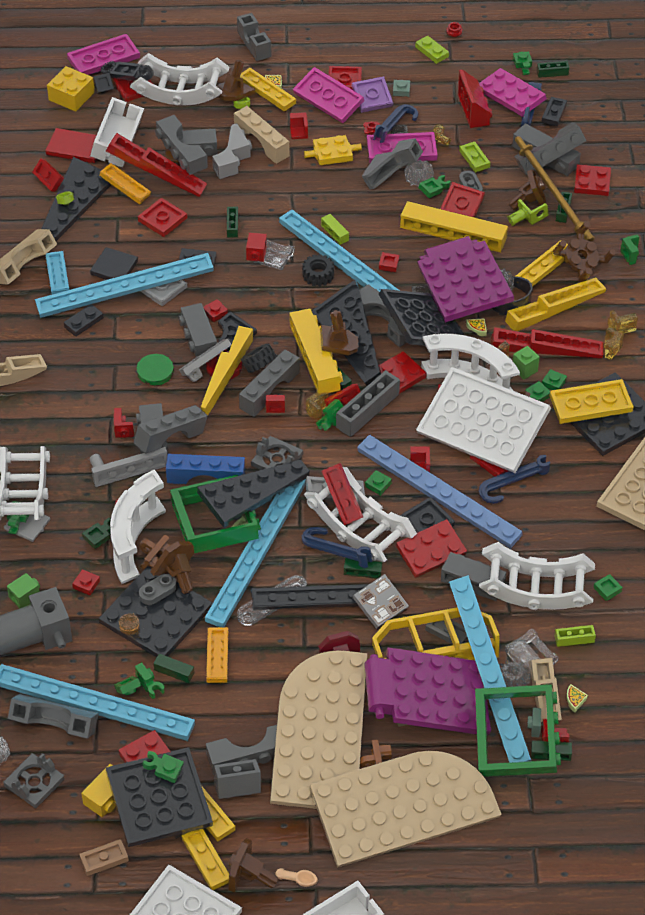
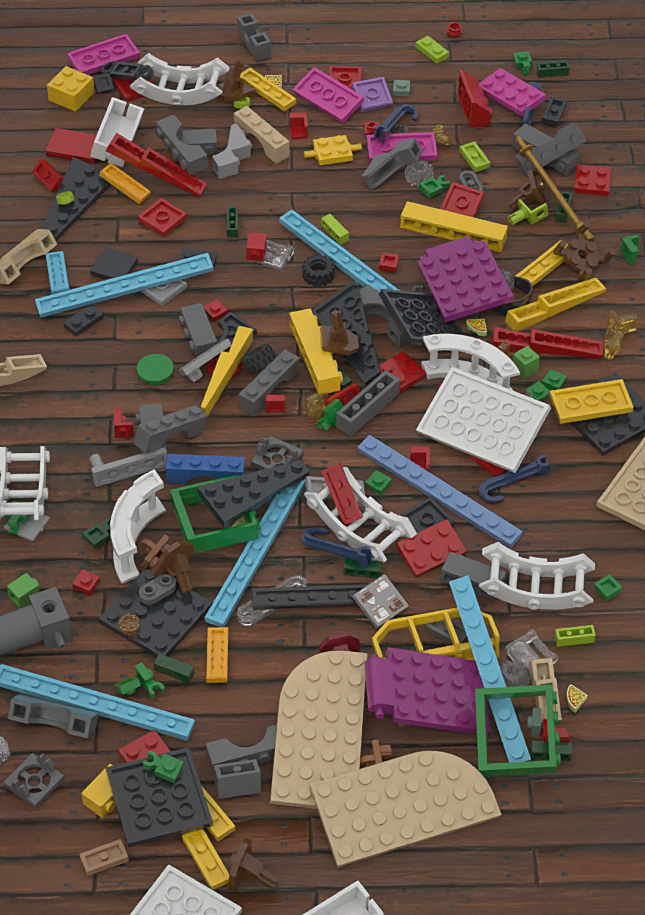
(303, 878): light nougat piece -> none

